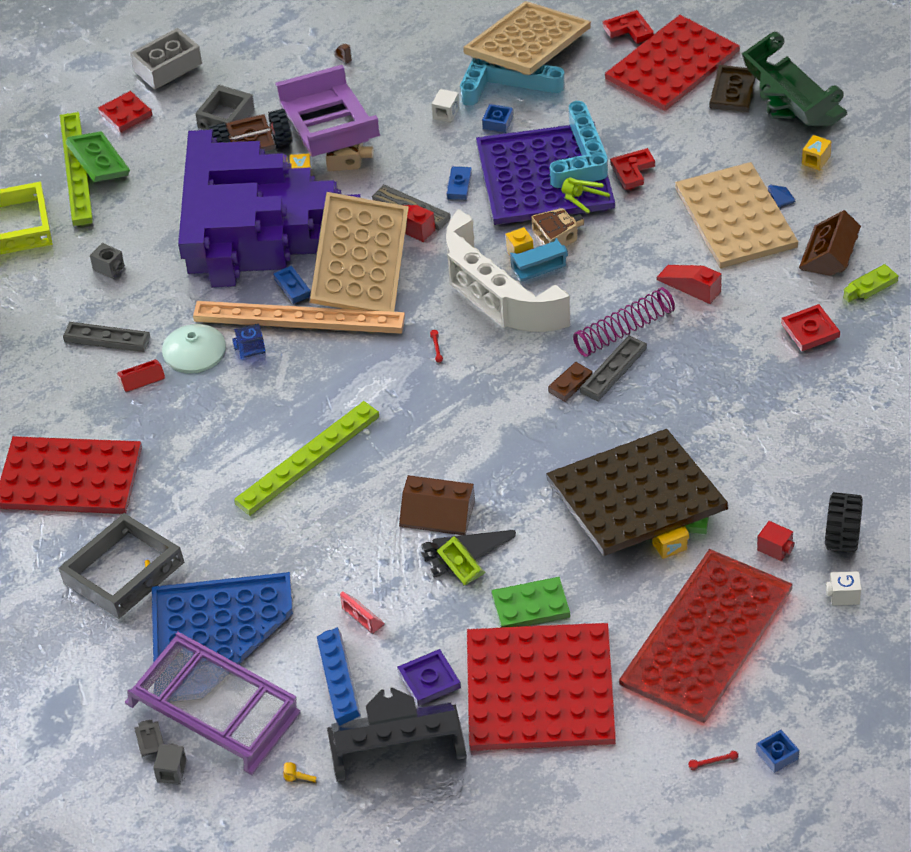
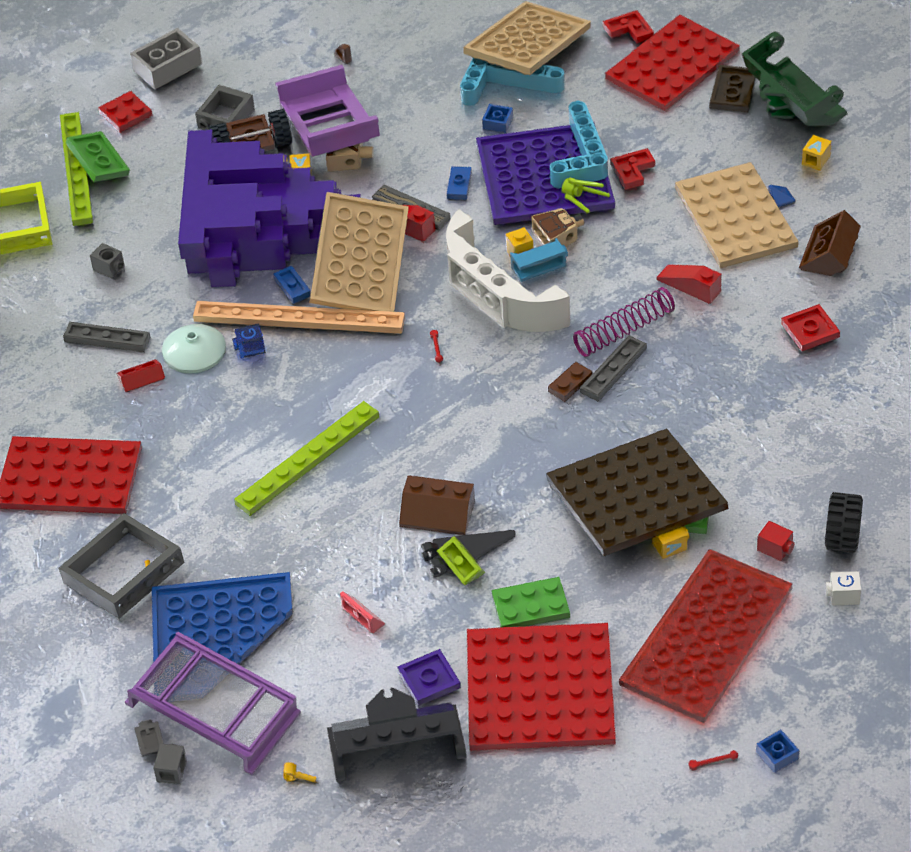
(338, 676): blue plate -> none
(445, 105): white brick -> none
(870, 283): lime hinge -> none

